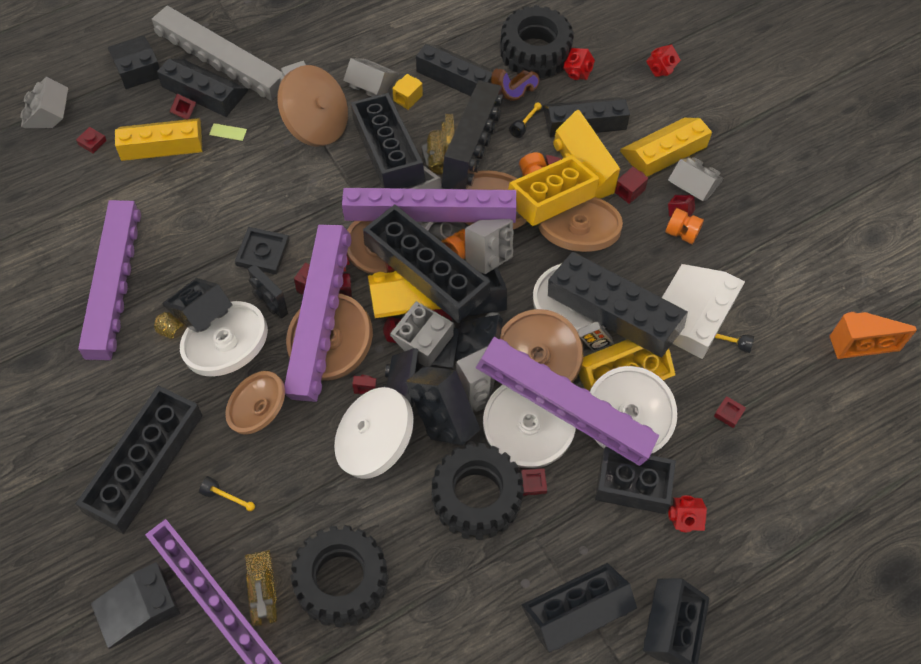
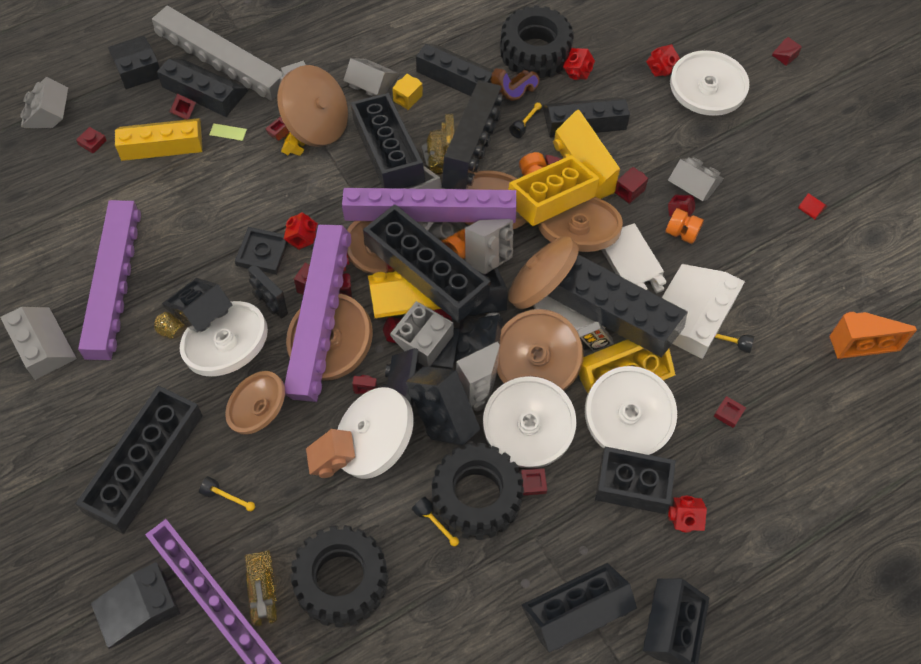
(38, 339): none -> light grey slope
(277, 129): none -> dark red plate
(291, 145): none -> yellow tile
(300, 231): none -> red brick
(330, 453): none -> nougat brick
(423, 509): none -> hinge
(543, 272): none -> medium nougat dish
(568, 401): medium lavender brick -> none
(634, 260): none -> white tile
(667, 145): yellow slope -> none
(709, 83): none -> white dish
(787, 51): none -> dark red slope
(812, 206): none -> red slope

